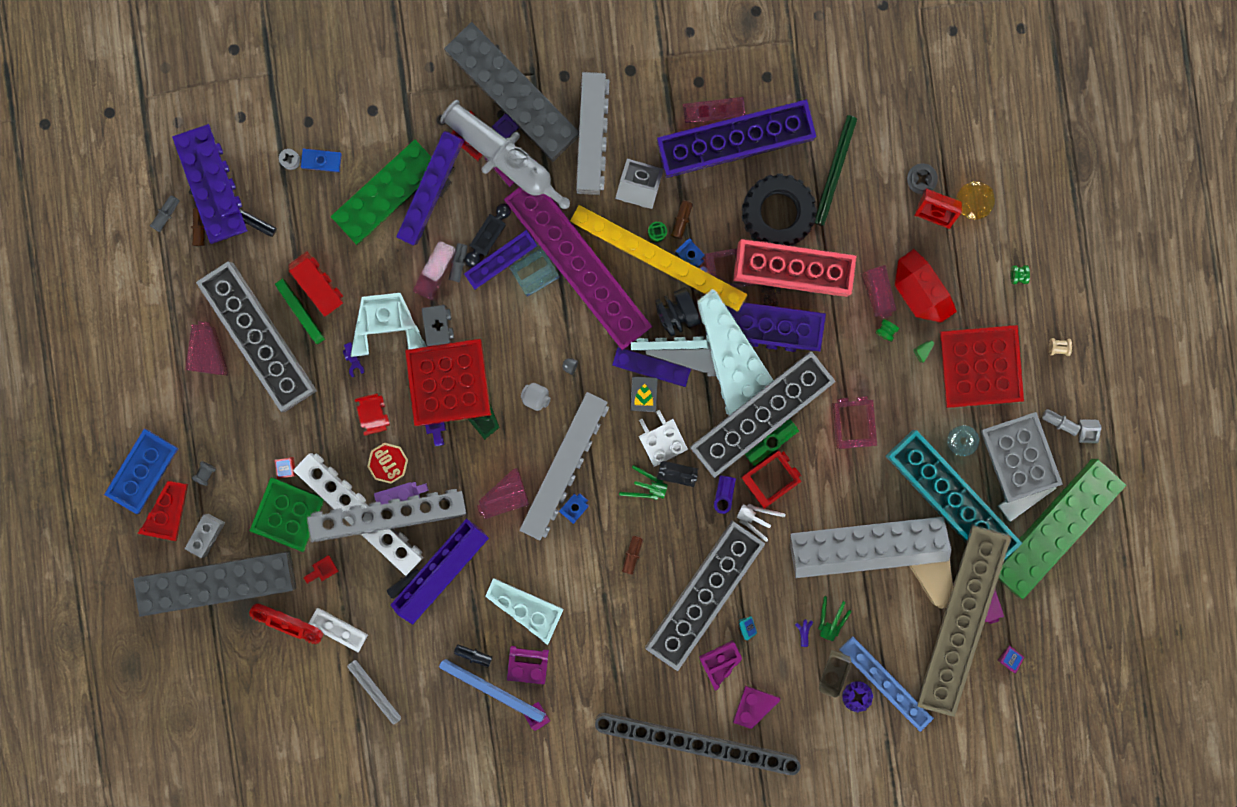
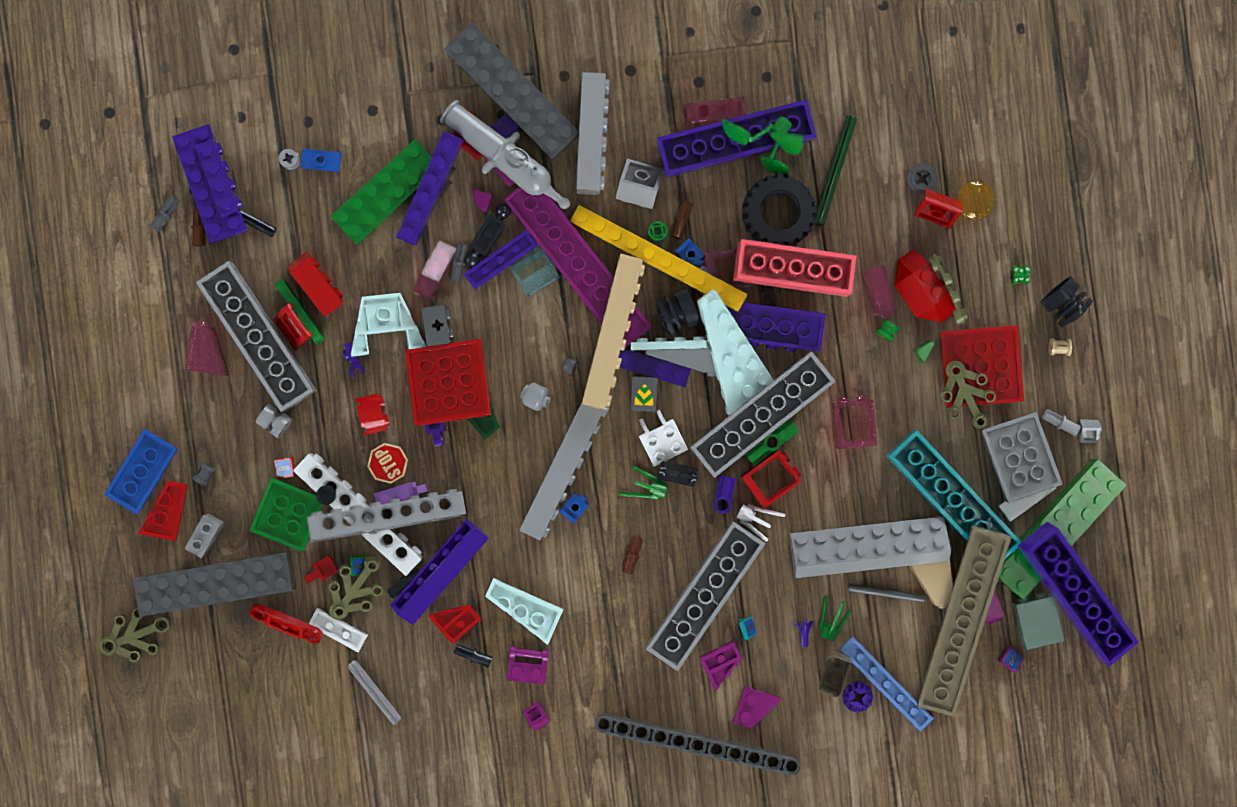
(131, 636): none -> olive plant
(273, 420): none -> light grey wheel
(292, 327): none -> red plate
(326, 495): none -> black tile
(353, 590): none -> olive plant
(357, 565): none -> slope
(455, 621): none -> red wing
(482, 200): none -> magenta tile
(492, 690): medium blue tile -> none
(504, 497): clear pink slope -> none
(612, 331): none -> tan brick
(788, 142): none -> green plant
(886, 593): none -> dark grey bar
(937, 264): none -> olive plant
(965, 392): none -> olive plant
(971, 437): clear light blue piece -> none
(1037, 621): none -> sand green brick
(1066, 302): none -> black wheel
(1077, 593): none -> dark purple brick

